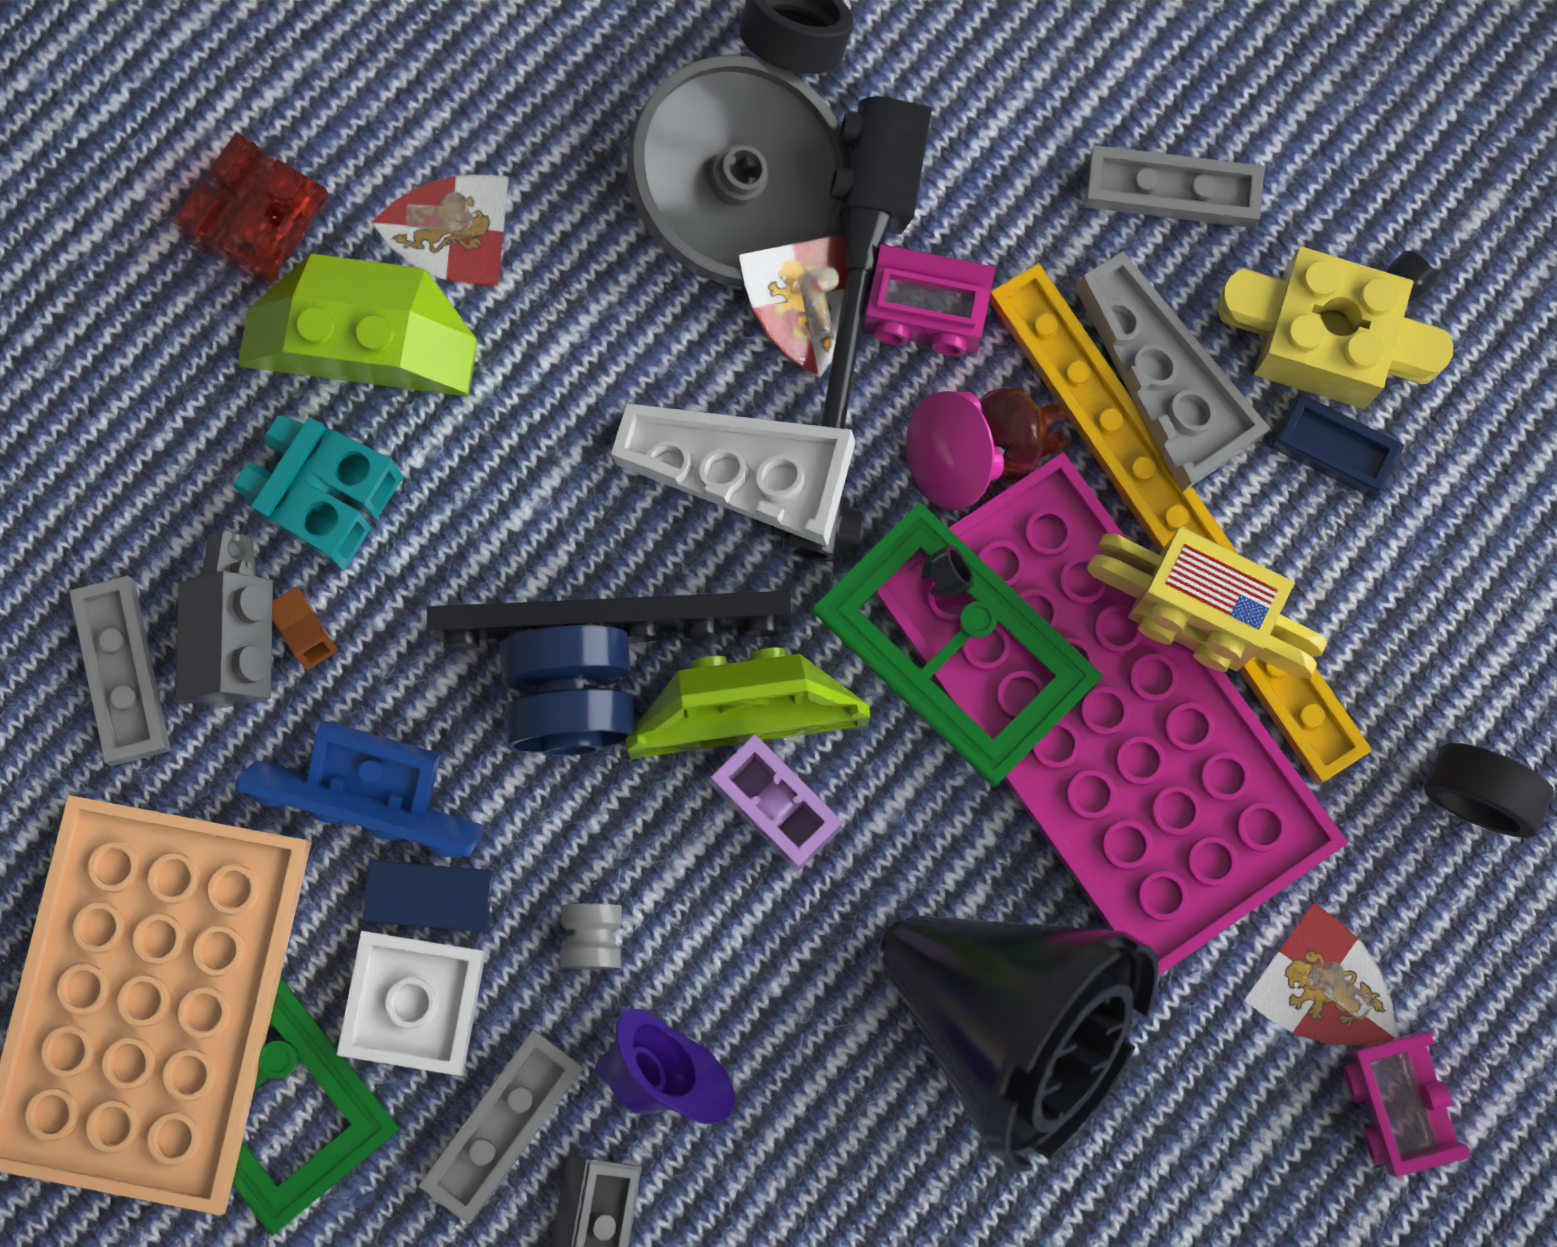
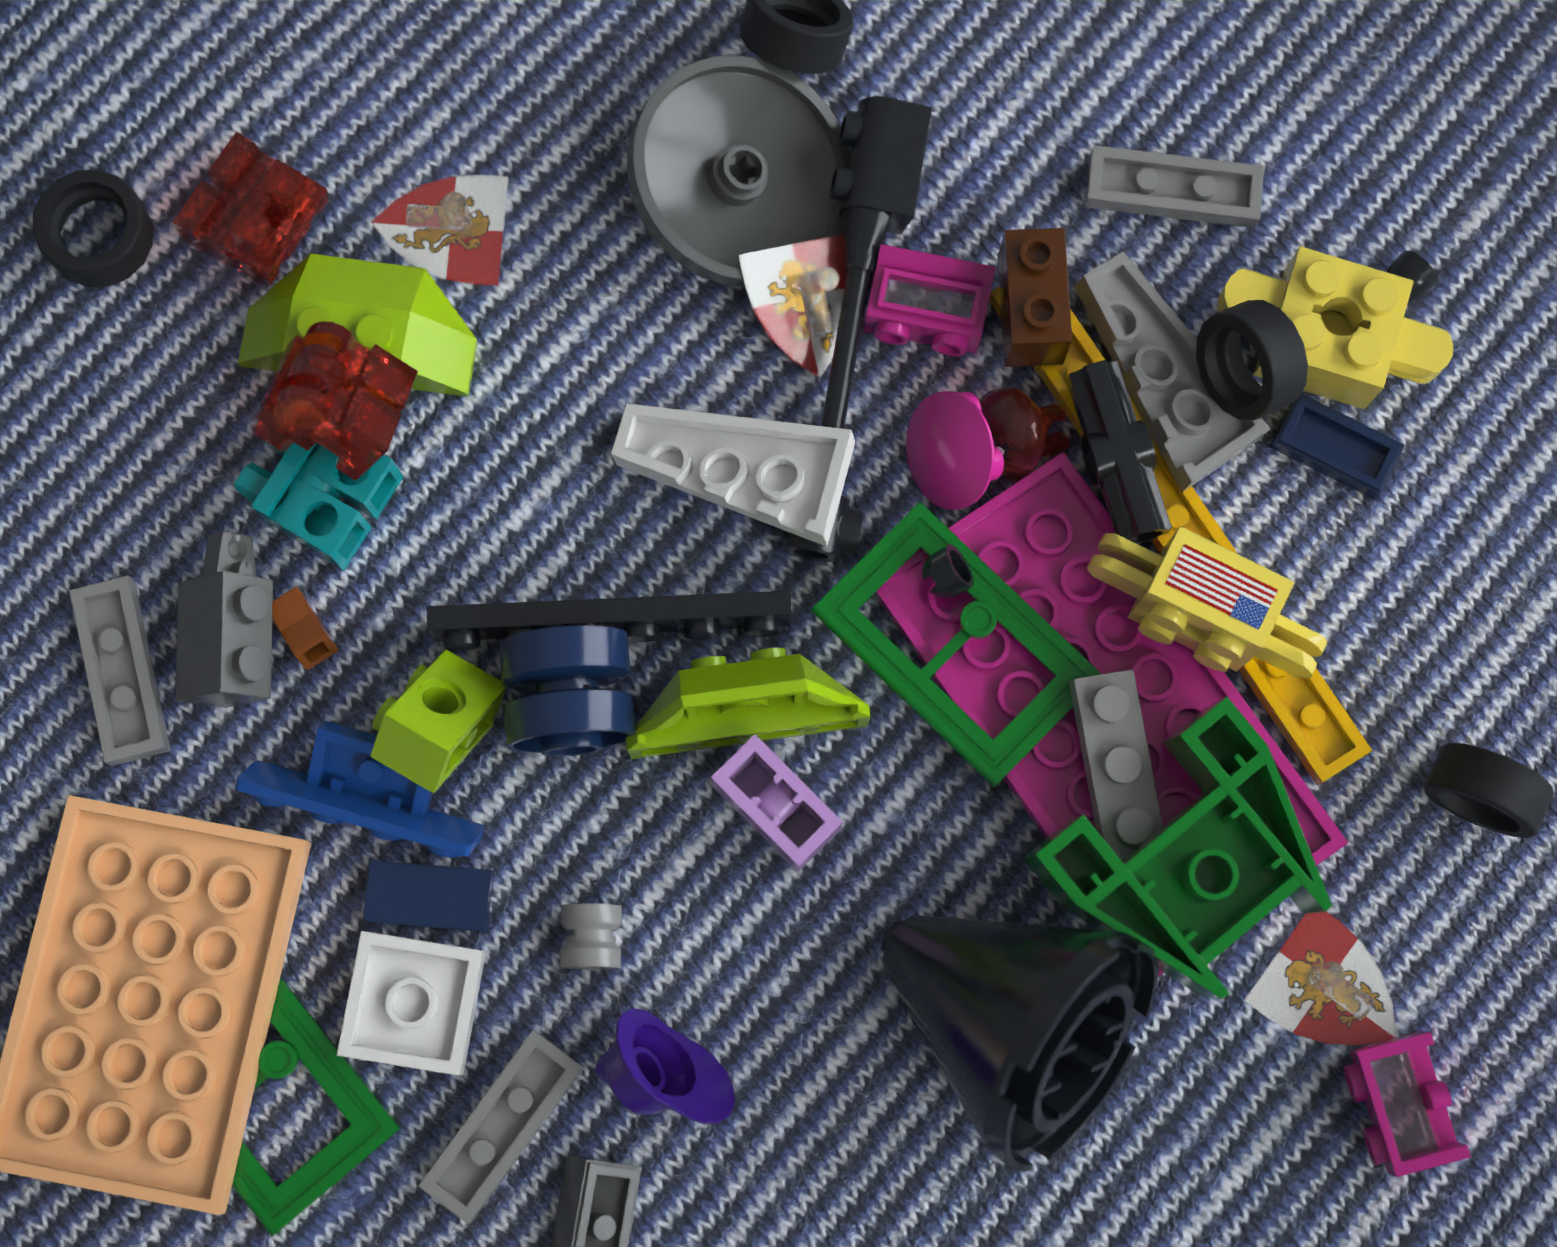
(77, 190): none -> black tyre
(335, 396): none -> clear red hips
(436, 720): none -> lime brick
(1034, 297): none -> reddish brown brick
(1116, 759): none -> light grey plate
(1118, 452): none -> black piece
(1206, 869): none -> green wedge
(1278, 351): none -> black tyre

